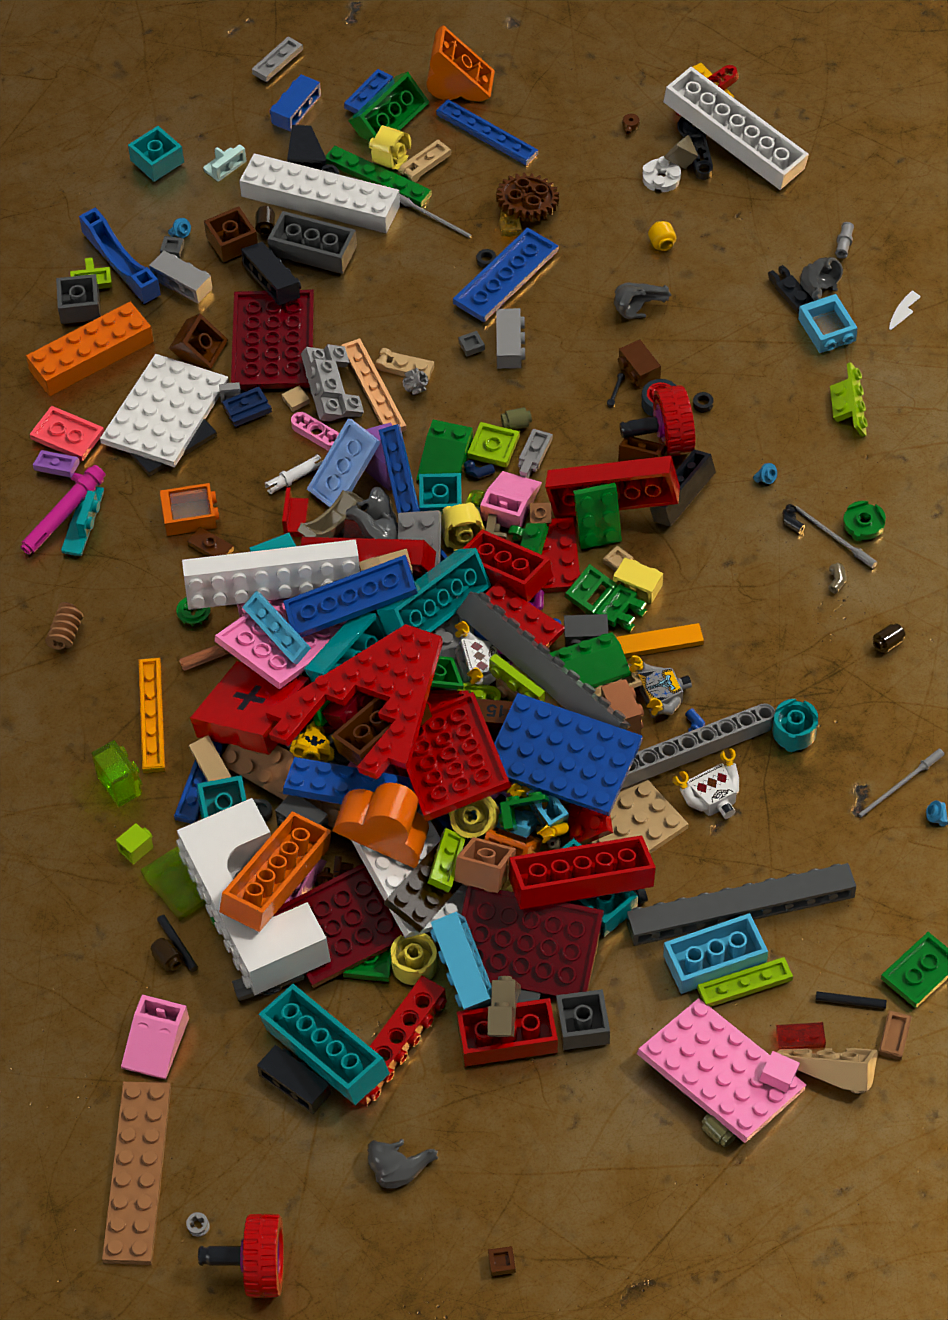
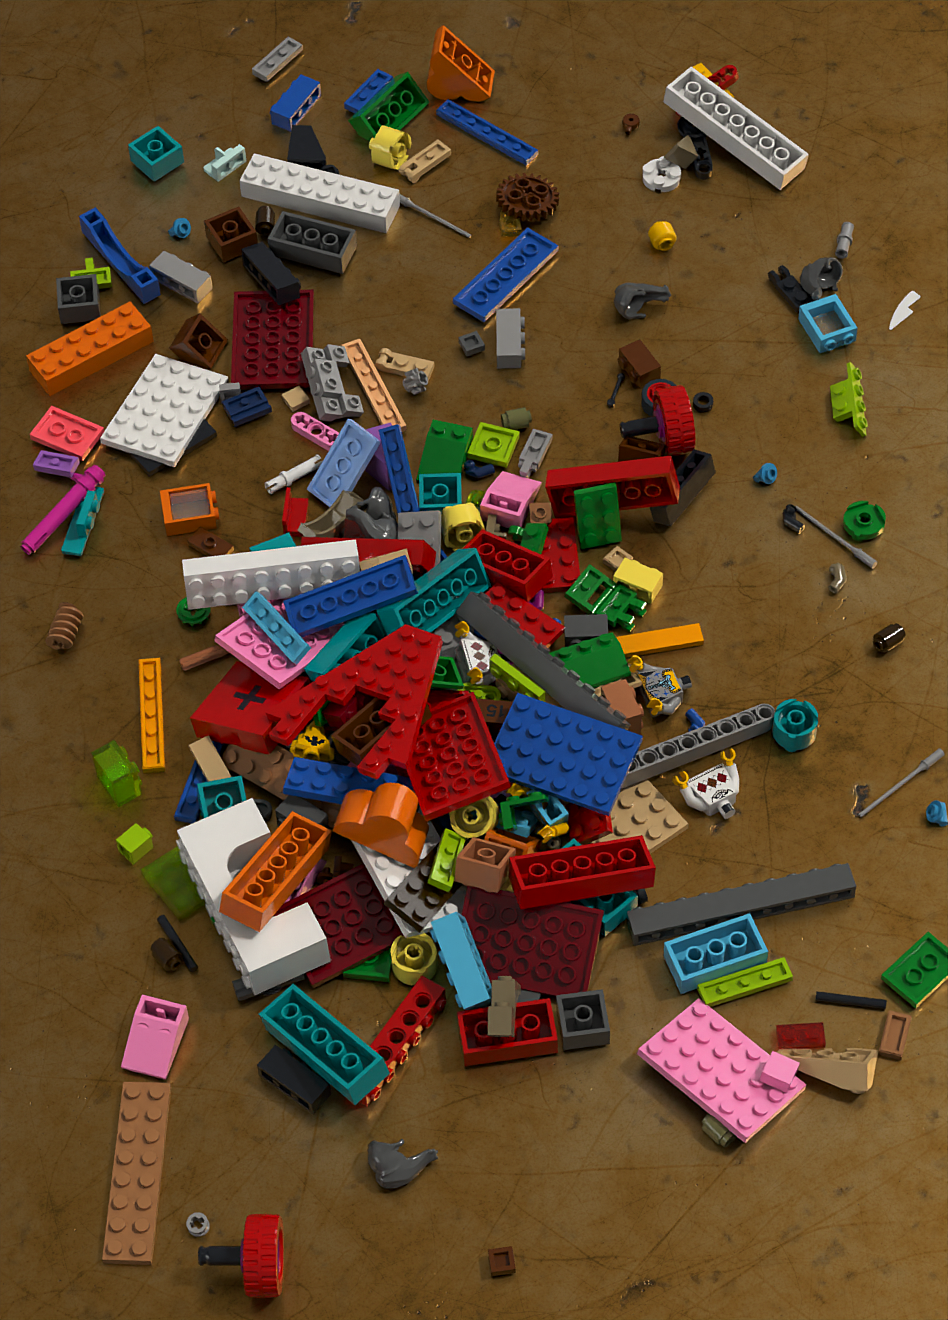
(172, 245): dark grey plate -> none
(378, 175): green plate -> none
(485, 253): black piece -> none

